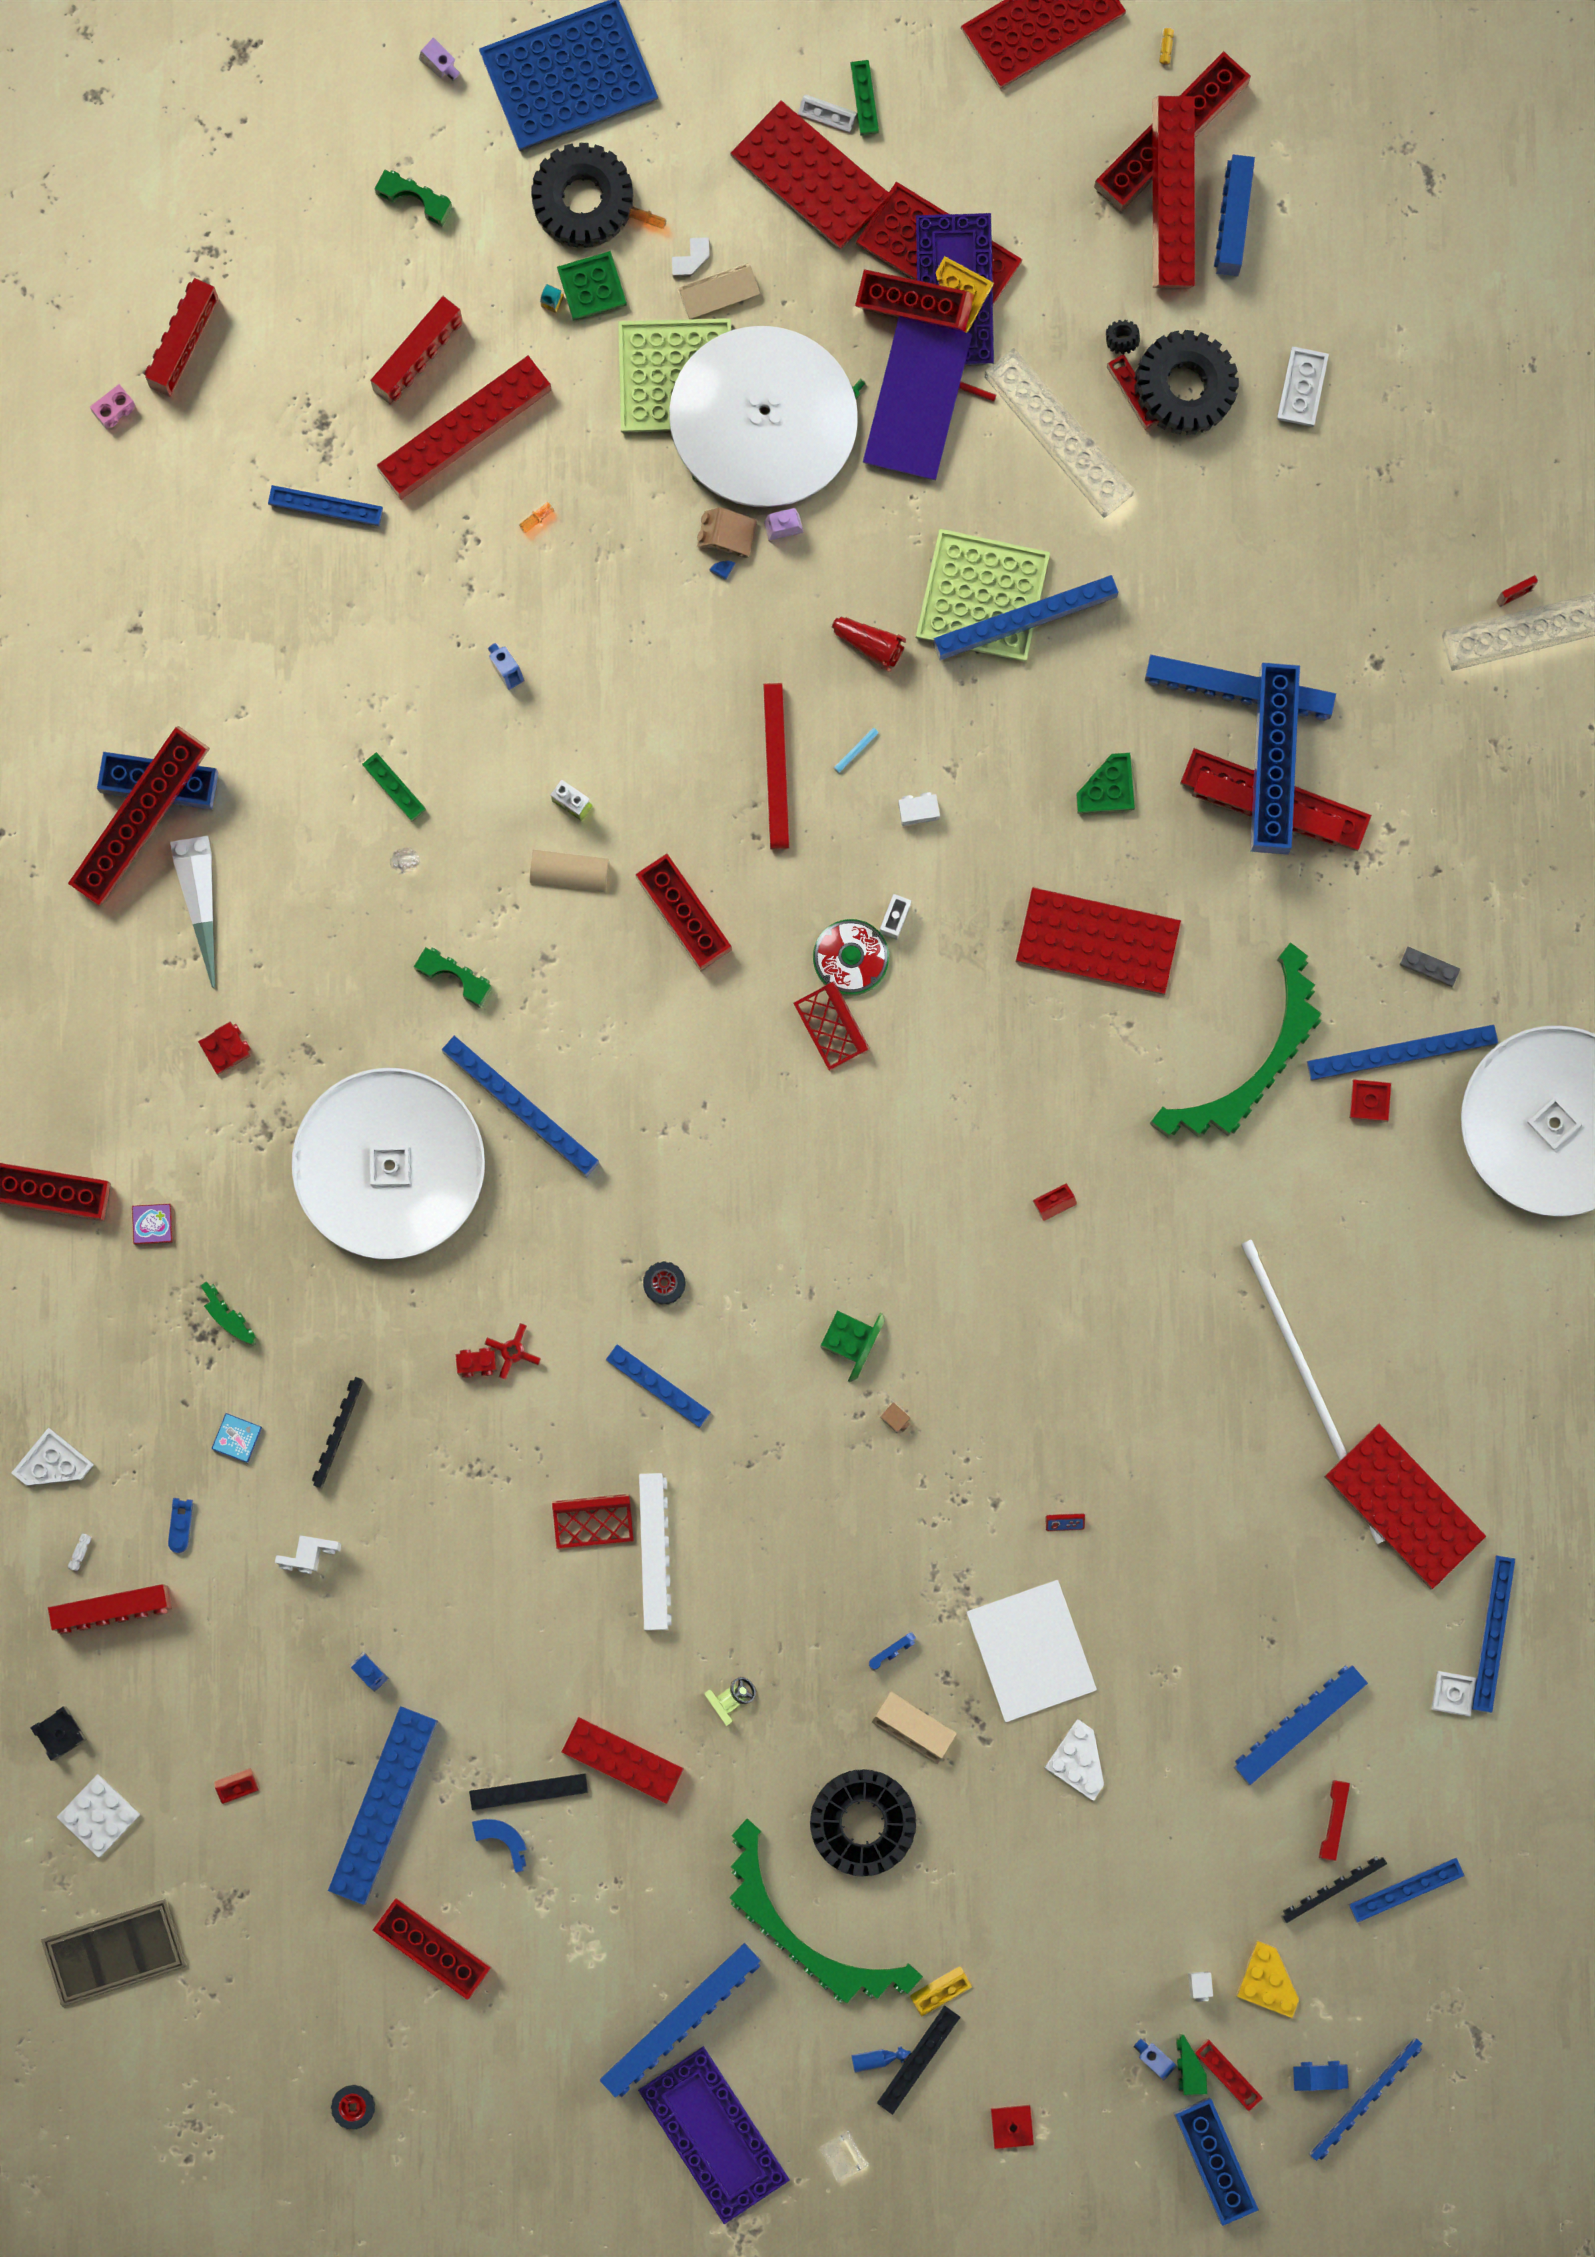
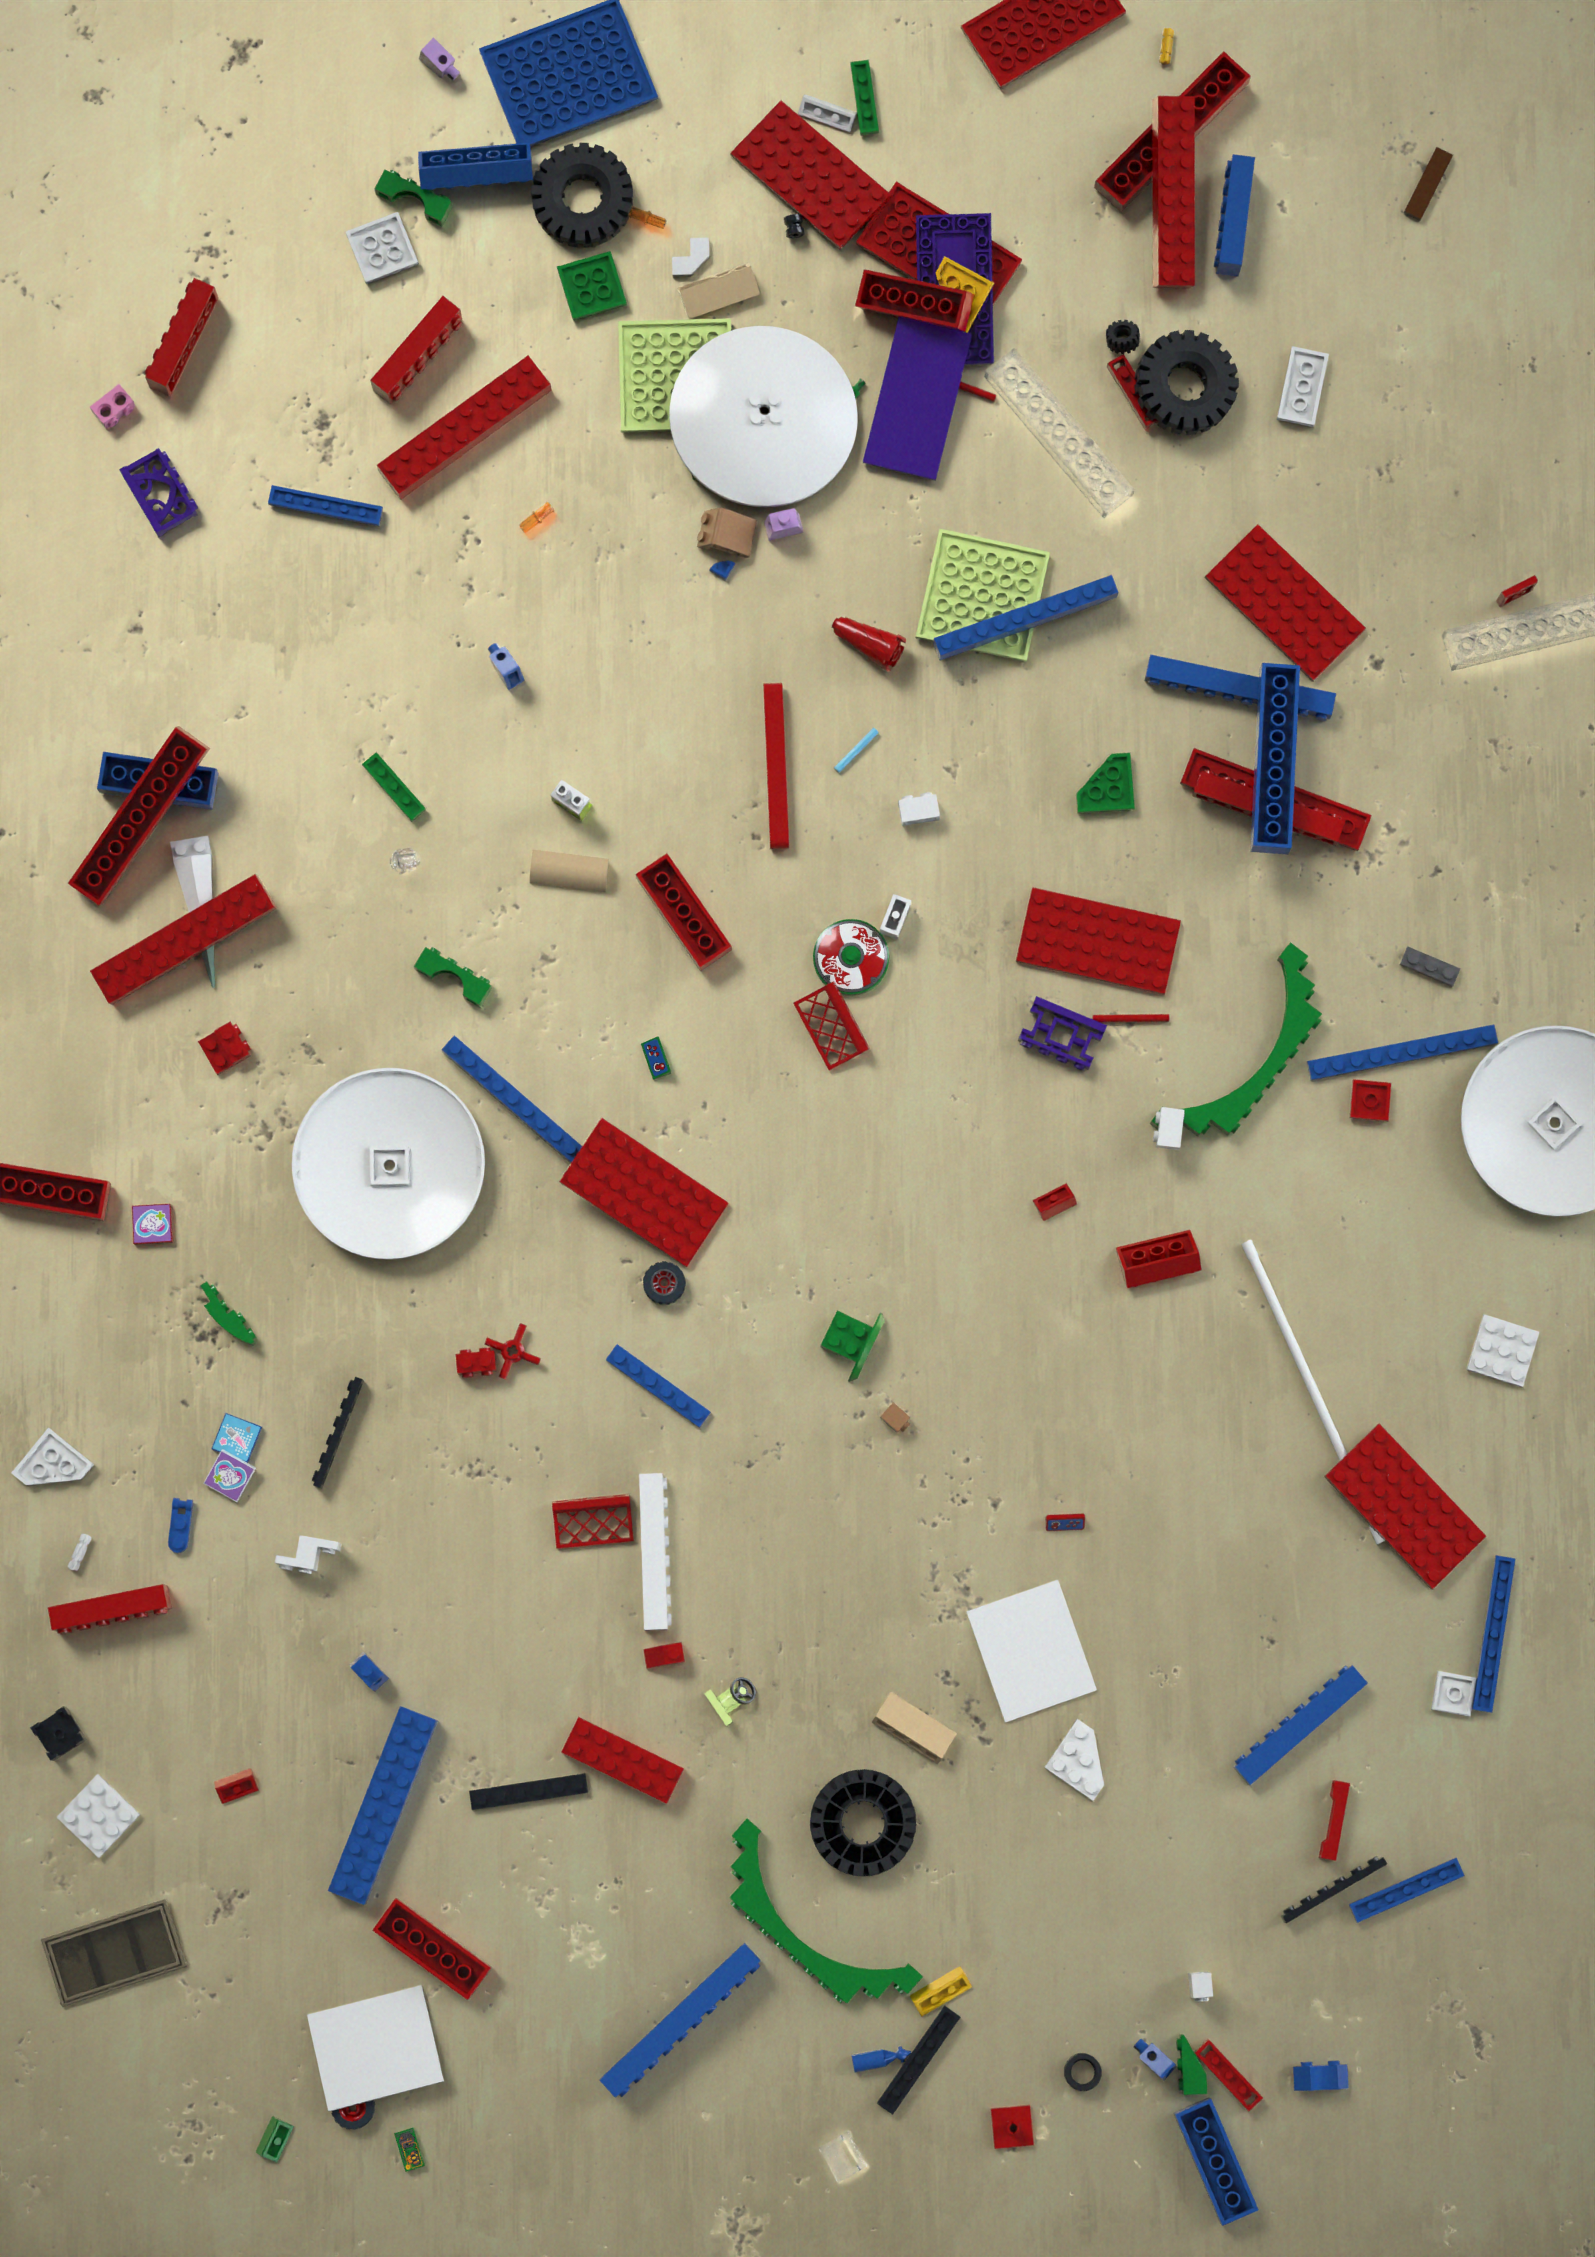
(157, 517): none -> dark purple fence
(183, 939): none -> red brick
(229, 1475): none -> tile
(274, 2139): none -> green slope
(375, 2048): none -> white piece
(382, 248): none -> white plate
(409, 2149): none -> tile
(475, 166): none -> blue brick
(510, 1836): blue arch -> none
(551, 298): teal leg -> none
(643, 1192): none -> red plate
(656, 1058): none -> slope
(664, 1655): none -> red slope
(713, 2135): dark purple tile -> none
(794, 227): none -> black wheel
(891, 1651): blue plate -> none
(1068, 1018): none -> dark purple fence
(1097, 2072): none -> black tyre
(1132, 1018): none -> red bar
(1158, 1258): none -> red slope
(1169, 1128): none -> white brick
(1268, 1982): yellow plate -> none
(1285, 602): none -> red plate
(1360, 2105): blue plate -> none
(1428, 183): none -> reddish brown tile
(1502, 1350): none -> white plate

